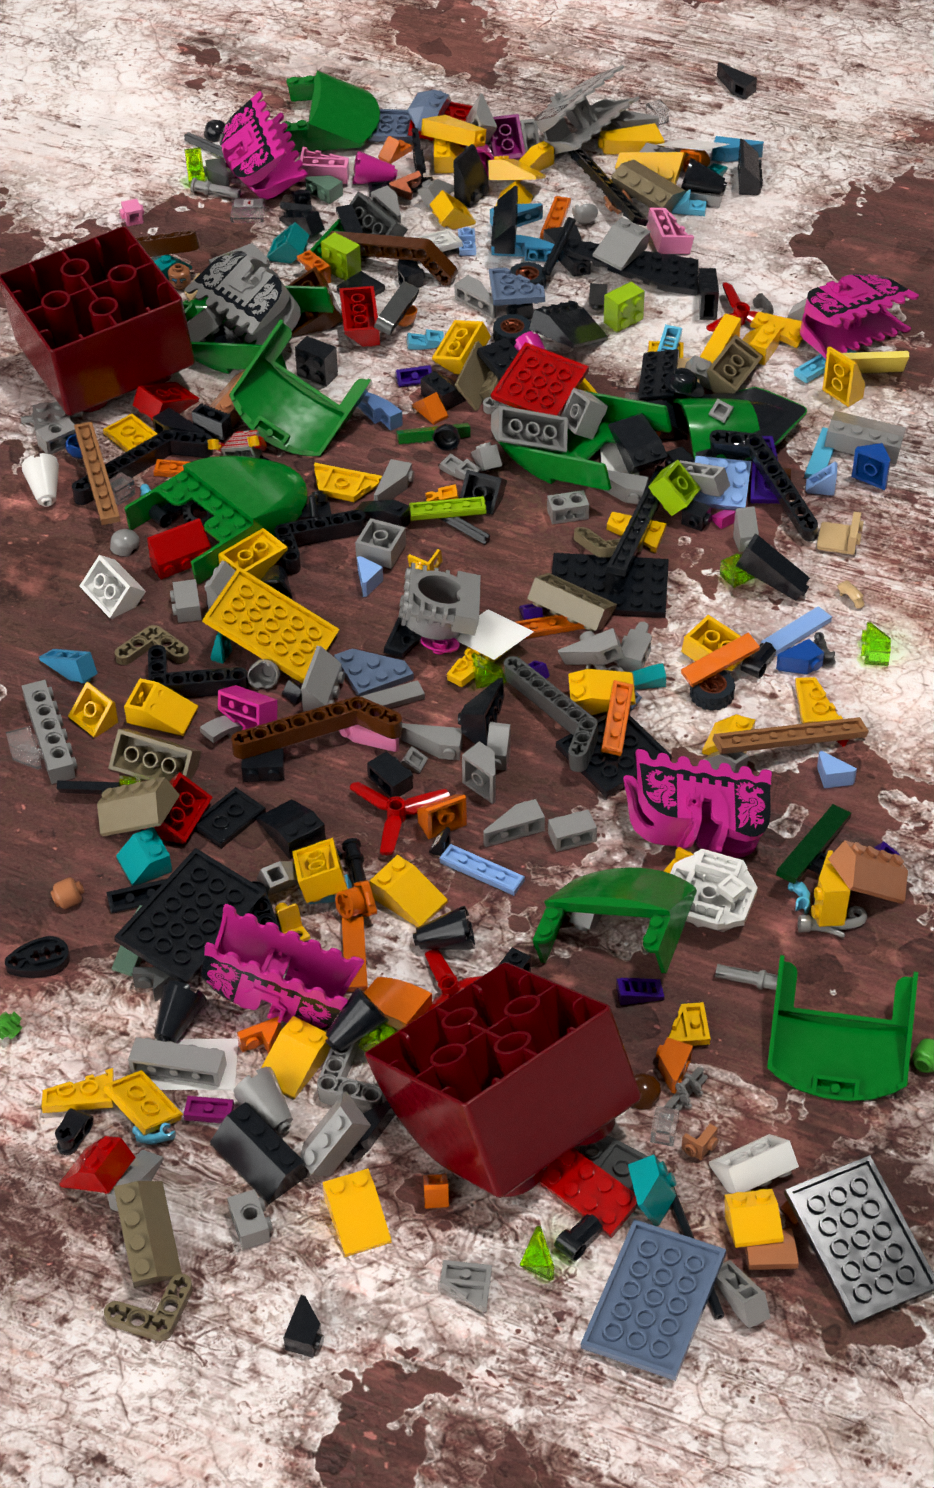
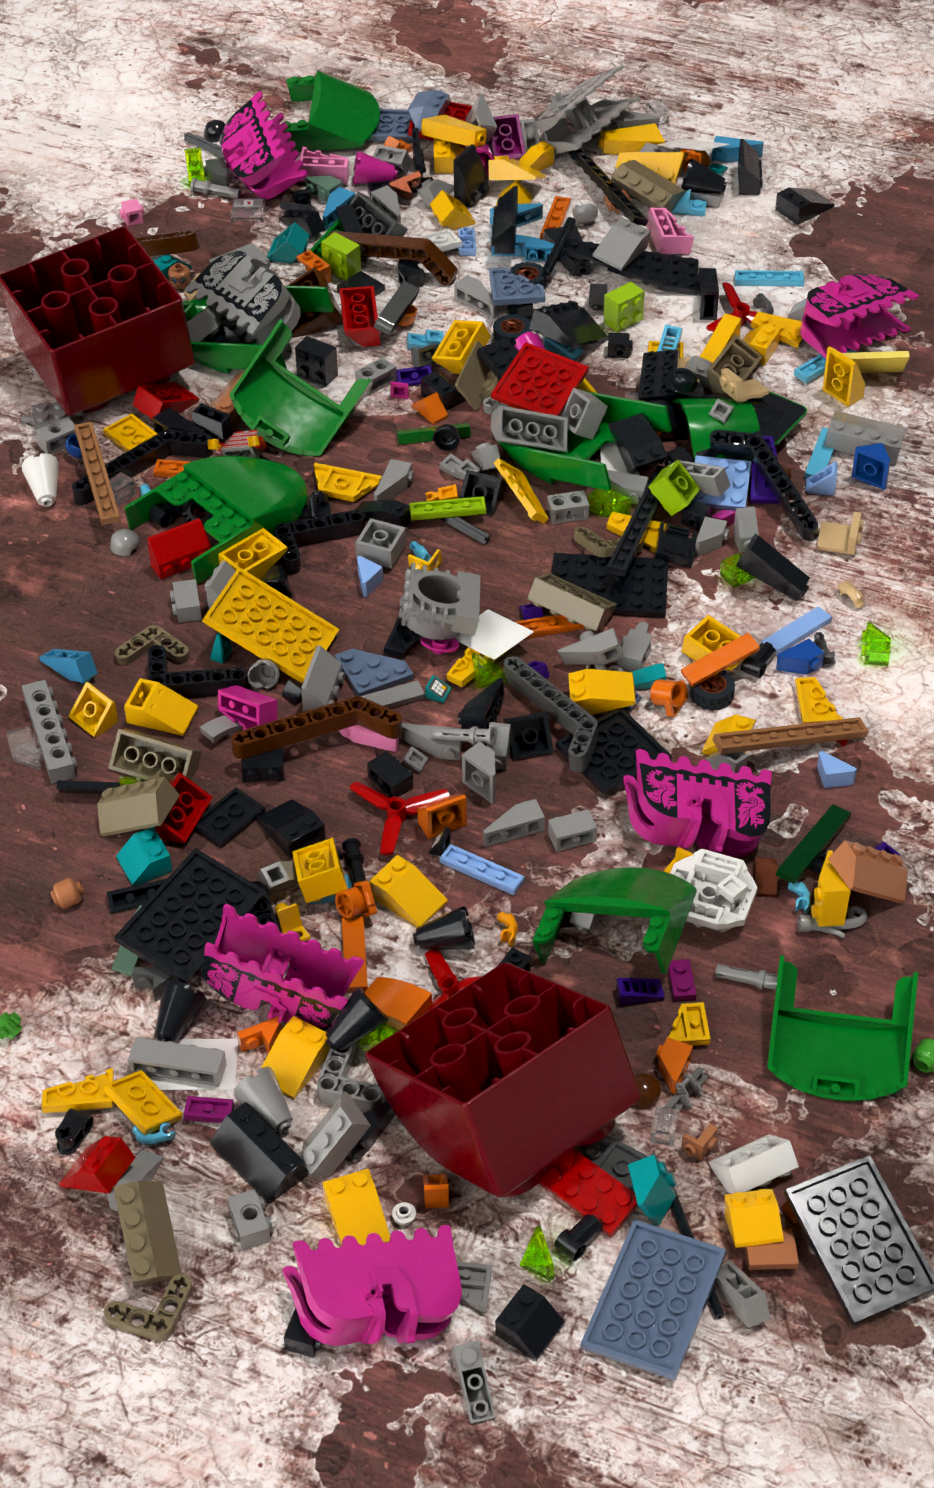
(40, 947): black piece -> none
(112, 587): white slope -> none
(337, 198): none -> dark azure slope
(376, 1287): none -> dark pink animal
(380, 372): none -> light grey brick
(381, 410): medium blue slope -> none
(394, 156): none -> light grey brick
(400, 390): none -> dark pink slope
(404, 1219): none -> white plate
(419, 551): none -> medium azure piece
(423, 355): none -> dark grey slope
(437, 690): none -> slope
(473, 1381): none -> light grey slope
(474, 735): none -> light grey pin
(509, 922): none -> light orange piece
(522, 489): none -> yellow wing
(528, 1322): none -> black slope
(529, 735): none -> black slope
(561, 349): none -> medium azure slope
(605, 502): none -> clear neon green slope
(617, 718): orange tile -> none
(619, 345): none -> black brick
(669, 694): none -> orange piece
(676, 545): none -> black container
(682, 980): none -> magenta plate
(711, 535): none -> light grey slope
(736, 81): black slope -> none
(740, 389): none -> tan bracket
(766, 876): none -> copper slope
(768, 278): none -> medium azure tile
(801, 204): none -> black slope

